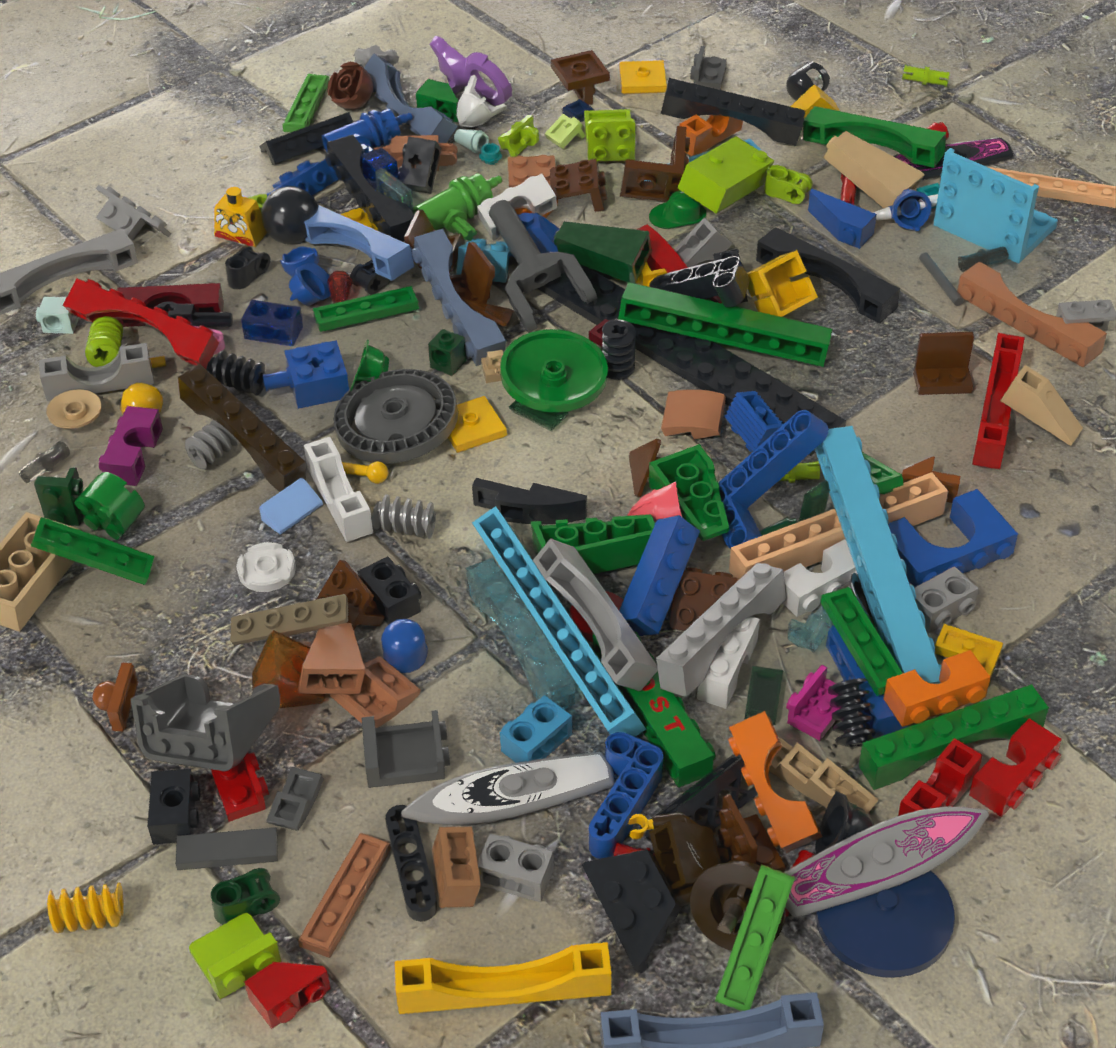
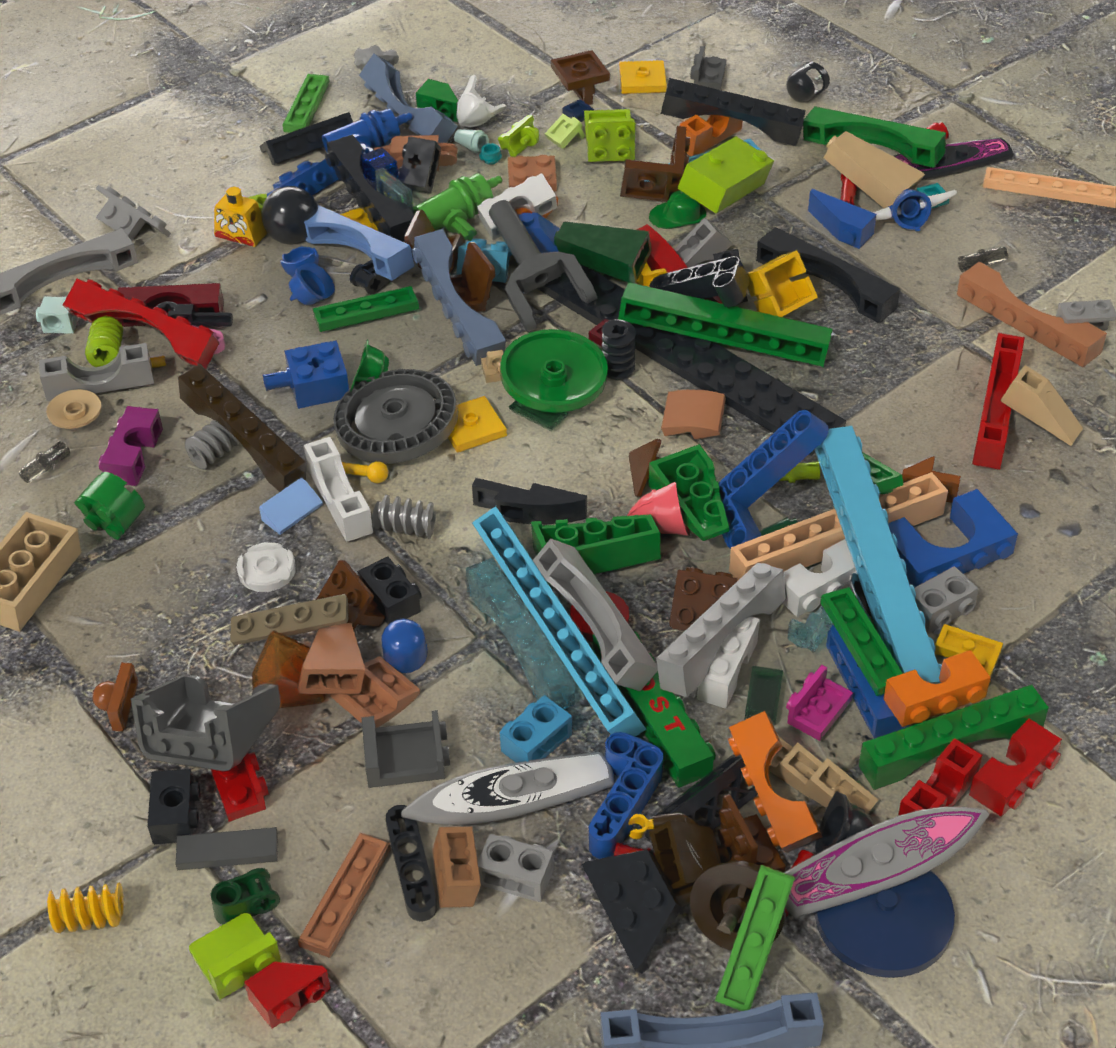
(58, 497): dark green bracket -> none
(92, 551): green plate -> none
(142, 396): yellow hair -> none
(237, 372): black piece -> none
(245, 267): black piece -> none
(272, 322): clear blue brick -> none
(296, 799): dark grey slope -> none
(339, 286): clear red cone -> none
(350, 86): copper cylinder -> none
(440, 986): yellow arch -> none
(447, 352): dark green brick -> none
(459, 69): medium lavender animal -> none
(498, 314): reddish brown piece -> none
(580, 179): reddish brown bracket -> none
(658, 574): blue brick -> none
(752, 419): blue brick -> none
(784, 184): lime piece -> none
(814, 97): yellow slope -> none
(815, 501): clear green tile -> none
(850, 712): black piece -> none
(925, 75): lime pin -> none
(941, 279): dark grey bar -> none
(943, 363): reddish brown bracket -> none
(989, 208): medium azure bracket -> none

